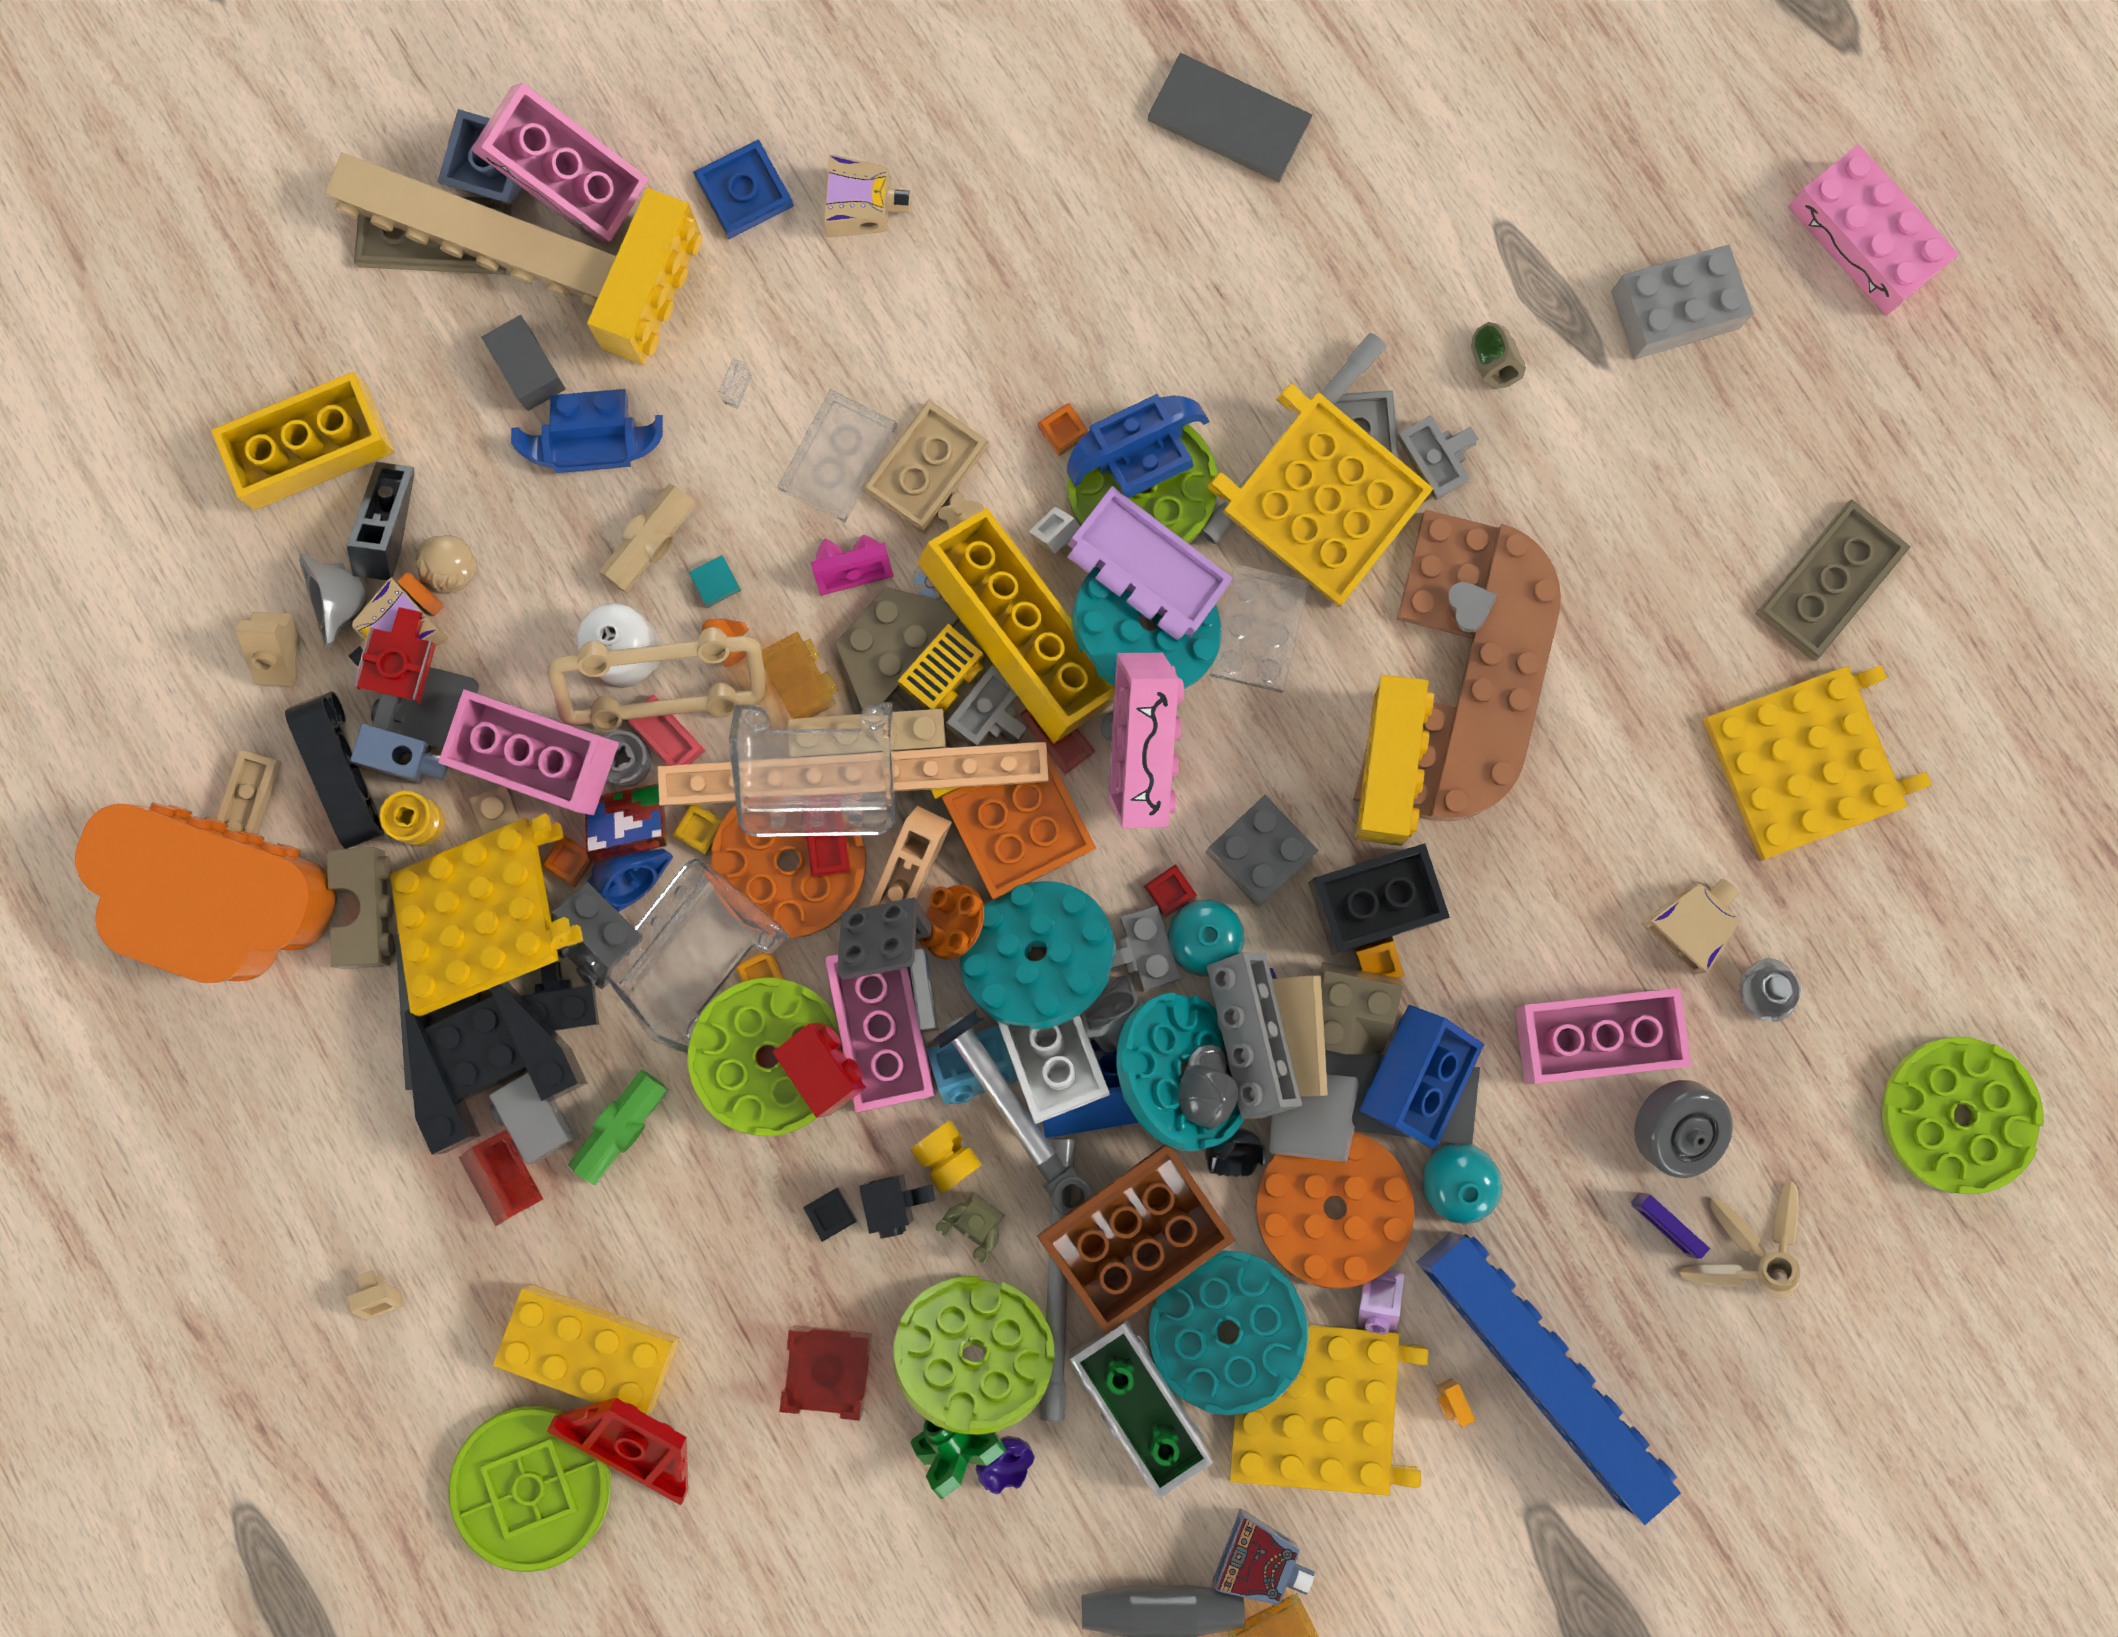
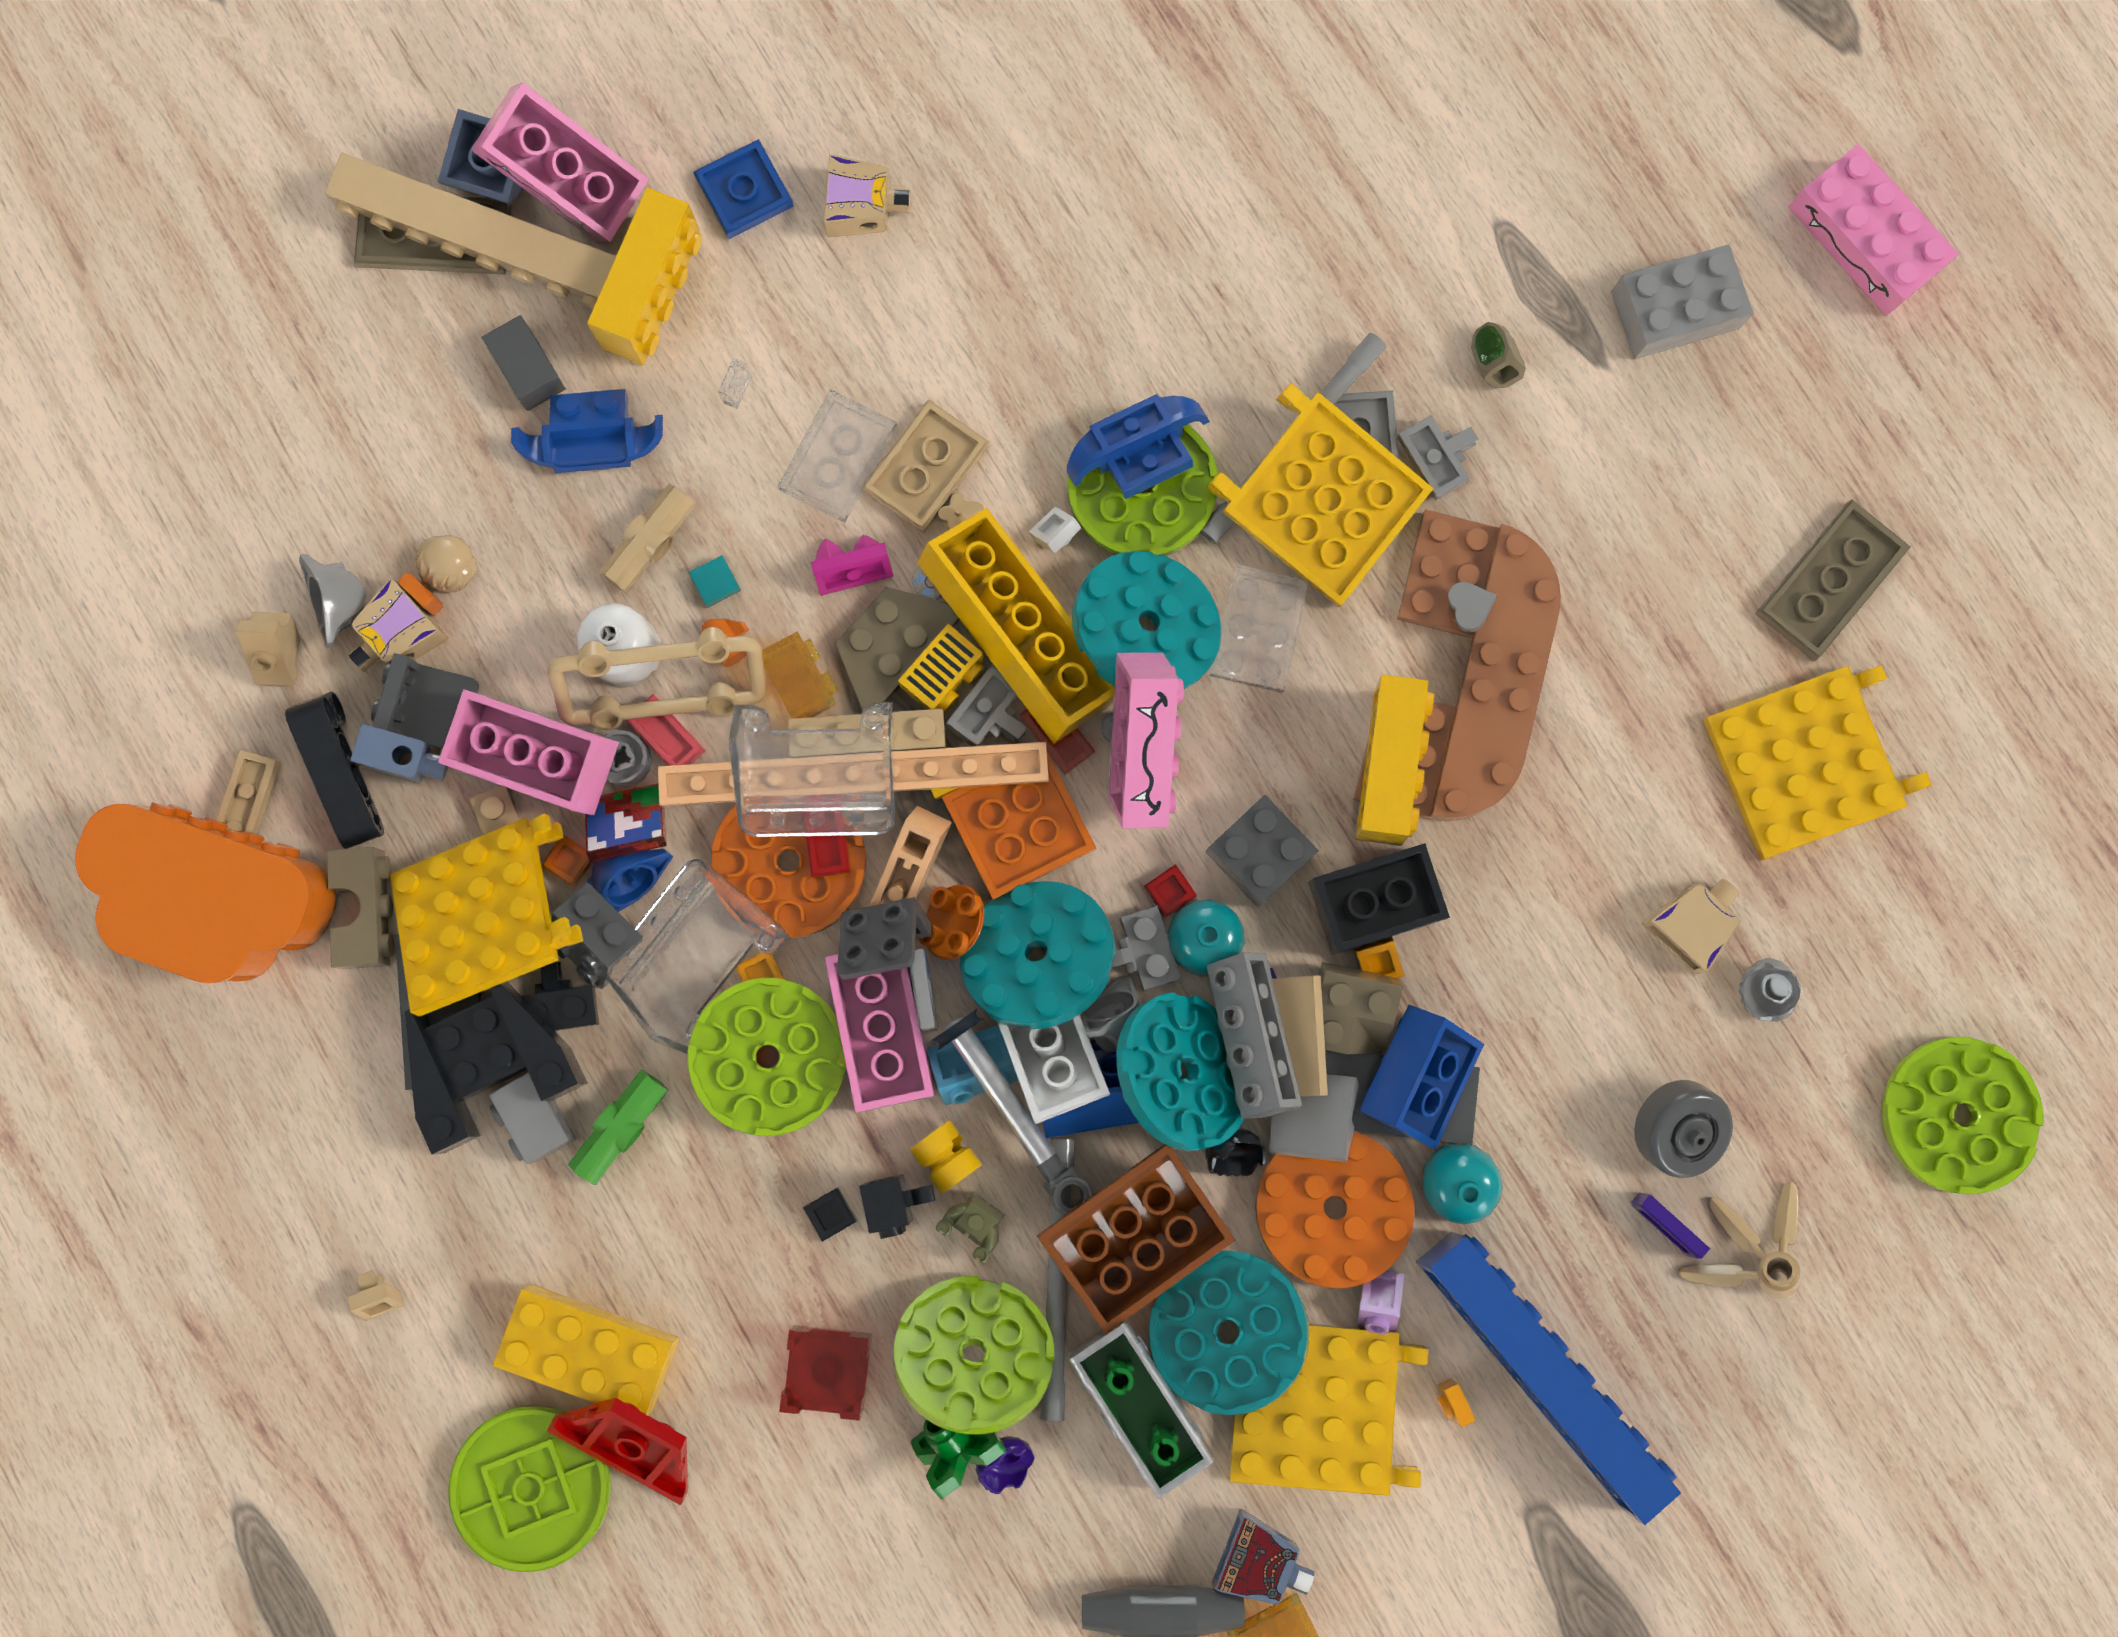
(302, 441): yellow brick -> none
(381, 522): black slope -> none
(396, 660): red piece -> none
(412, 818): yellow wheel -> none
(500, 1177): clear red brick -> none
(697, 828): yellow tile -> none
(820, 1069): red brick -> none
(1063, 429): orange tile -> none
(1150, 563): lavender hinge -> none
(1206, 1089): dark grey piece -> none
(1229, 117): dark grey tile -> none
(1602, 1036): bright pink brick -> none

